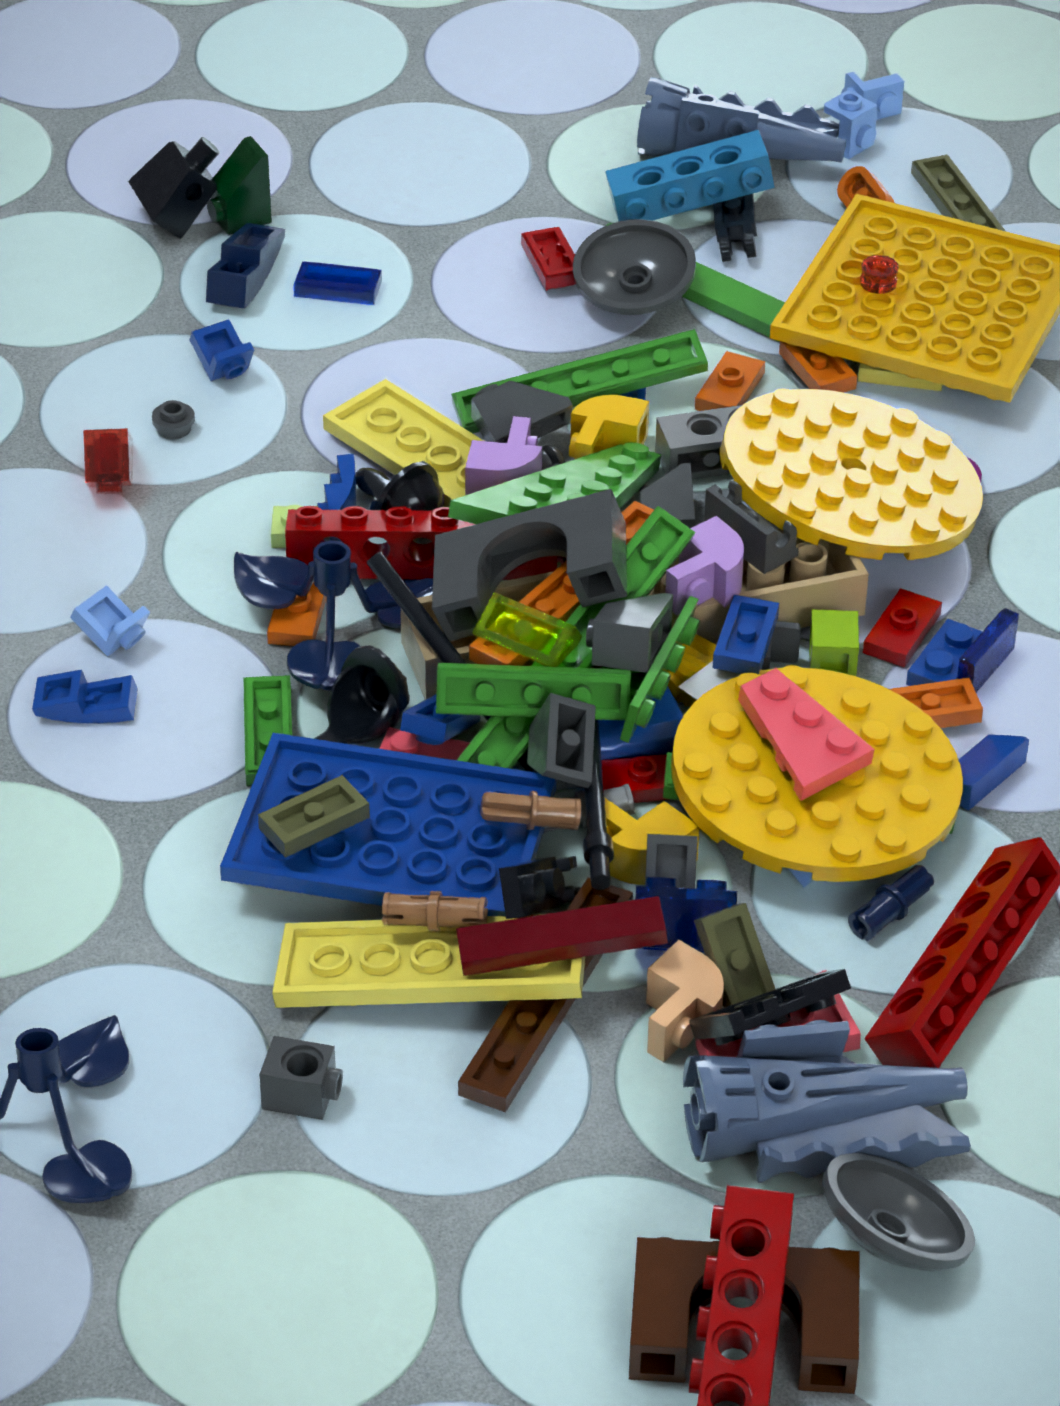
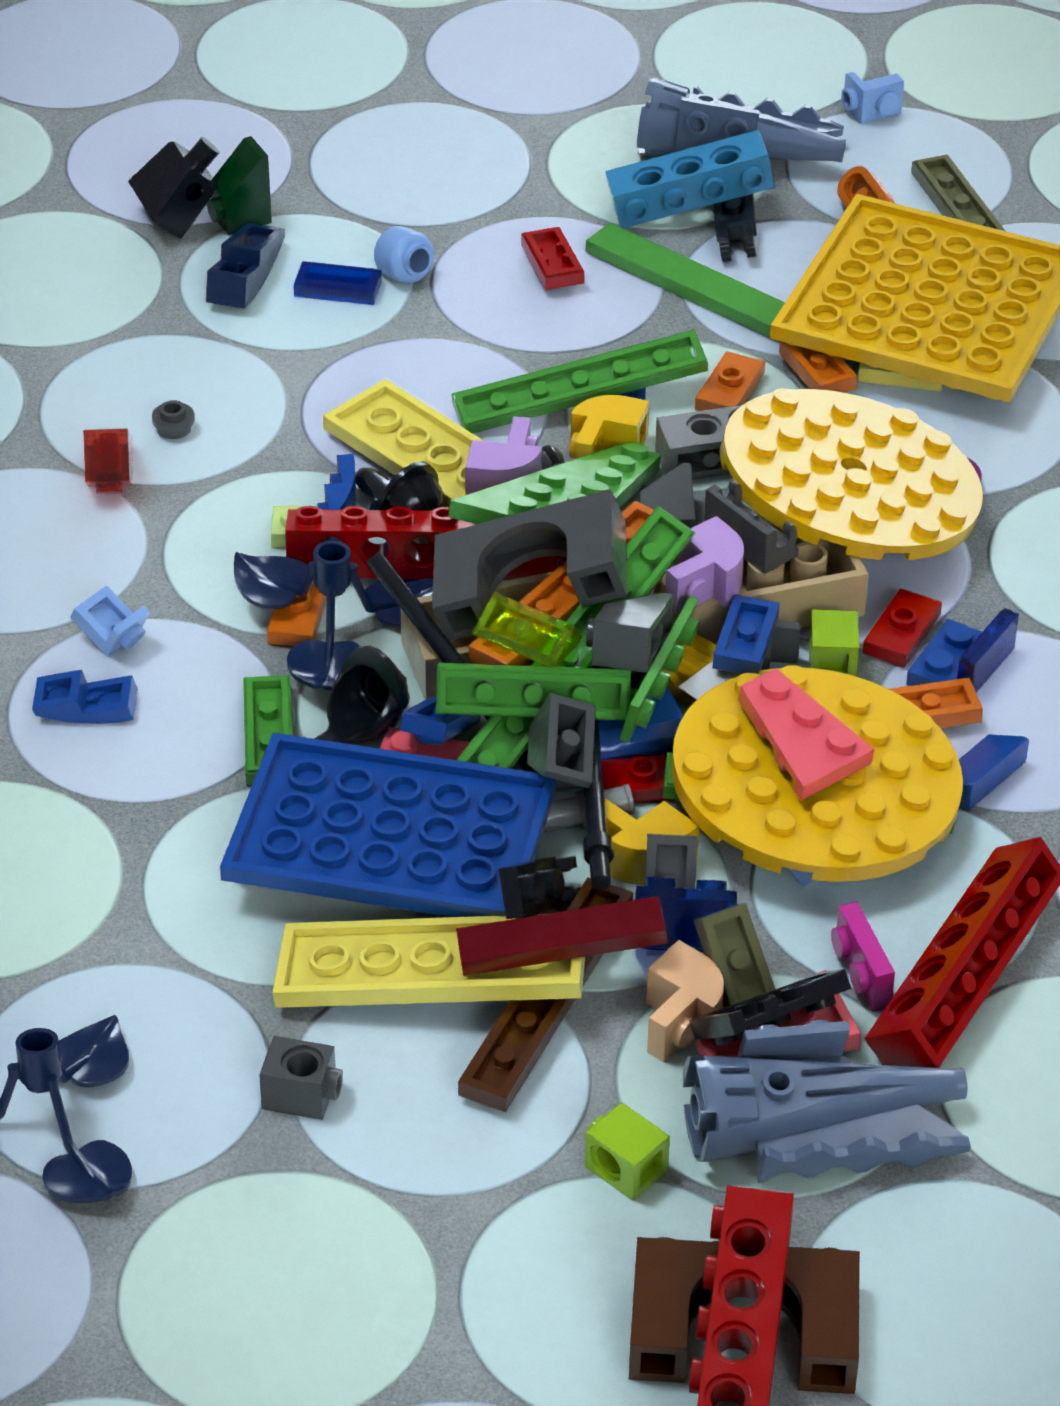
(221, 350): blue bracket -> none
(313, 816): olive plate -> none
(403, 254): none -> light blue head
(433, 910): medium nougat pin -> none
(496, 405): dark grey slope -> none
(531, 810): medium nougat axle -> none
(626, 1150): none -> lime brick
(634, 267): dark grey dish -> none
(856, 121): light blue bracket -> none
(867, 961): none -> dark pink plate
(879, 274): clear red bush -> none
(890, 903): dark blue axle -> none
(897, 1213): dark grey dish -> none

